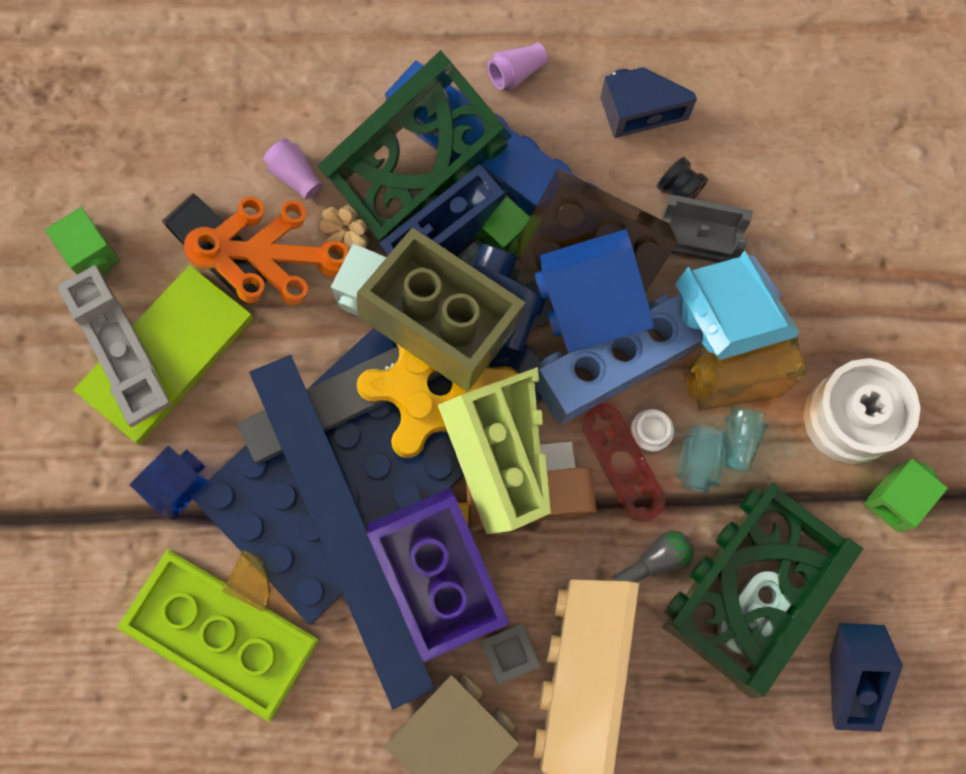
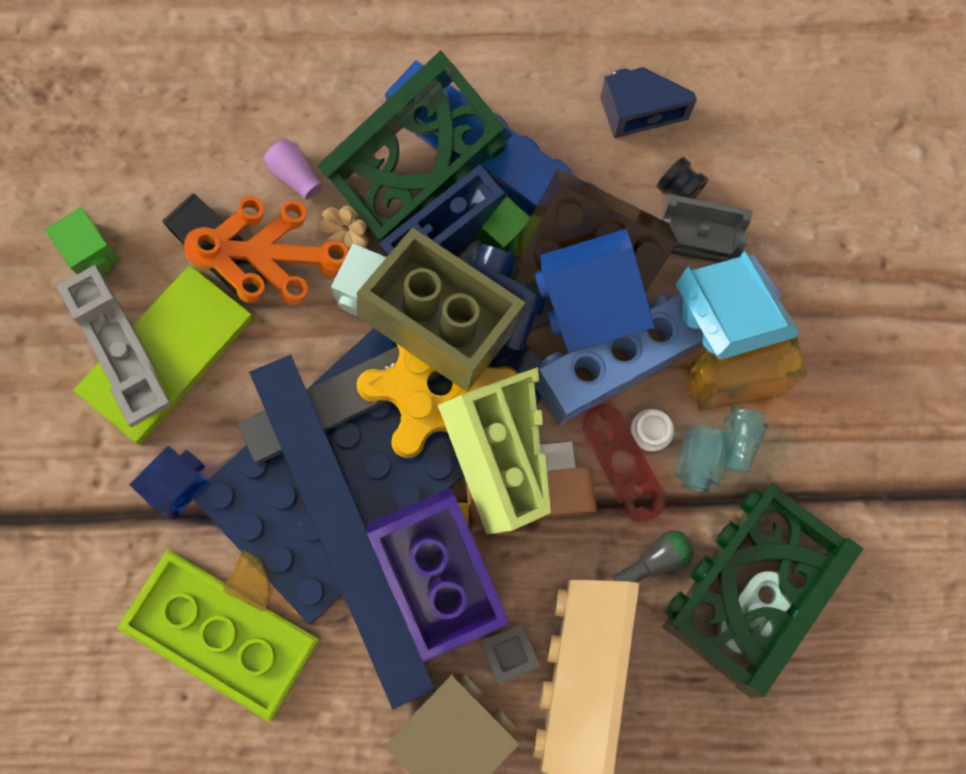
(514, 65): lavender cone -> none
(861, 411): white wheel -> none
(862, 676): dark blue slope -> none
(906, 495): bright green brick -> none

